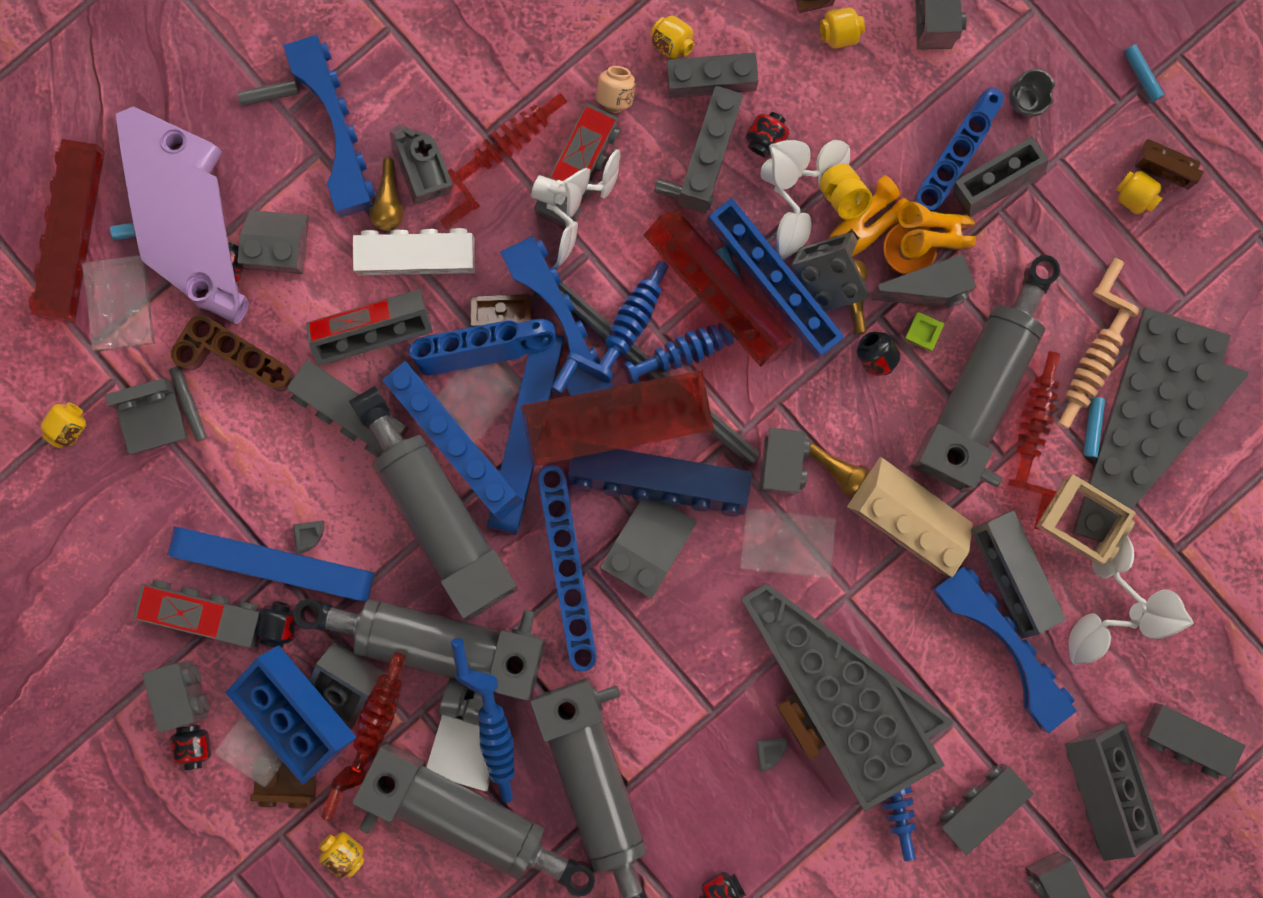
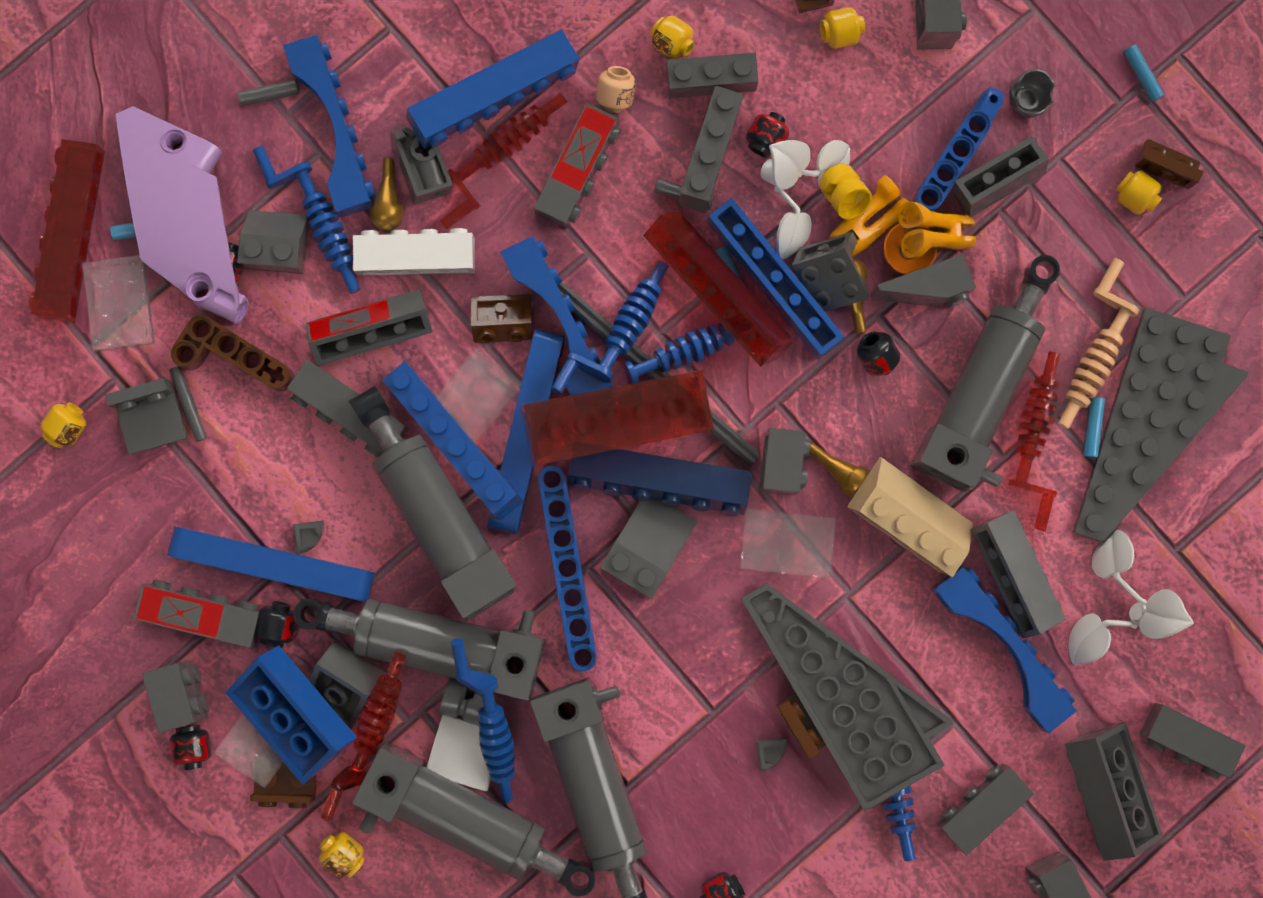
(323, 221): none -> blue piece
(480, 345): blue piece -> none
(492, 89): none -> blue brick
(574, 187): white plant -> none
(924, 331): lime plate -> none
(1058, 505): tan window -> none

